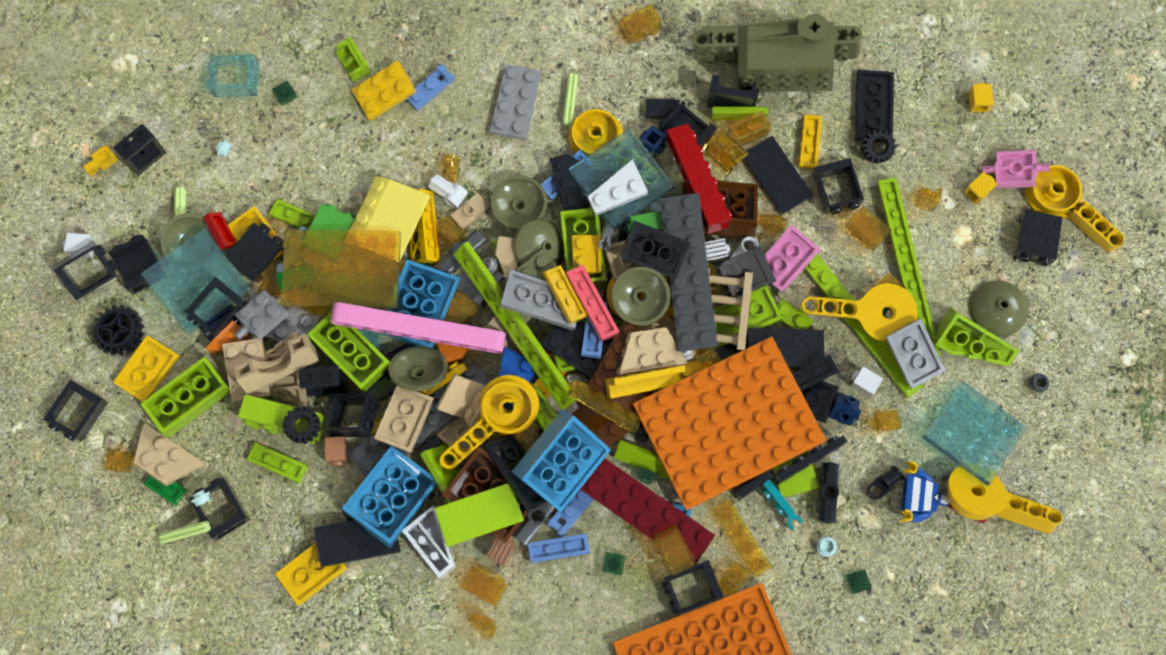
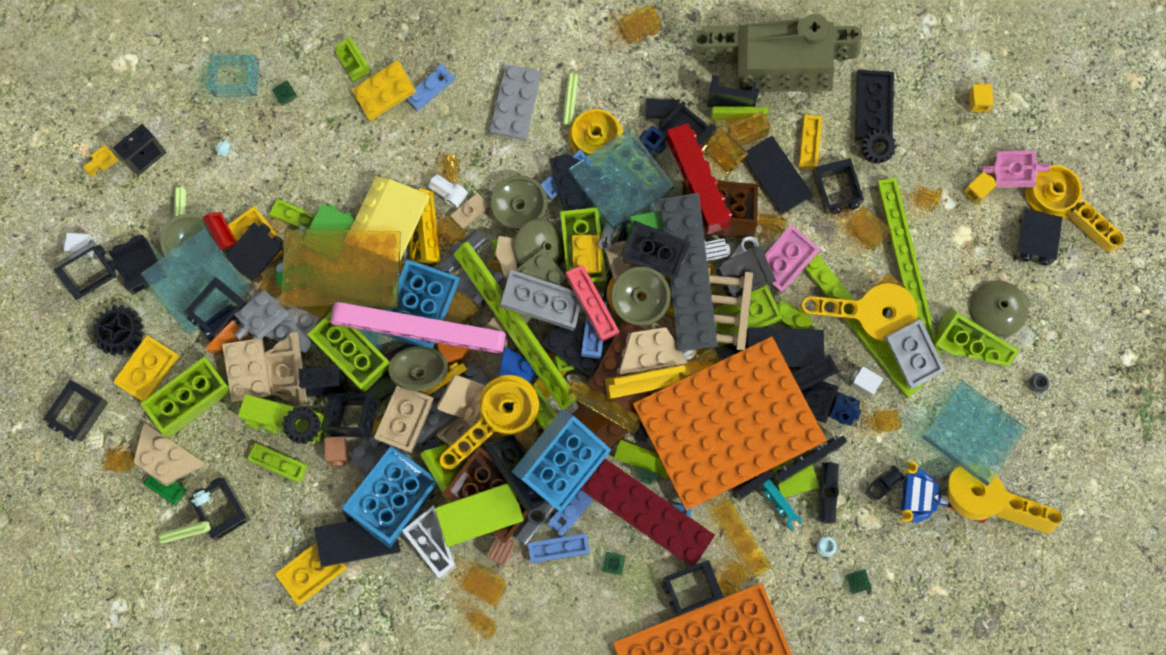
(255, 374): tan arch -> none
(491, 264): white plate -> none
(564, 294): yellow tile -> none
(618, 190): white wing -> none
(674, 550): clear yellow brick -> none

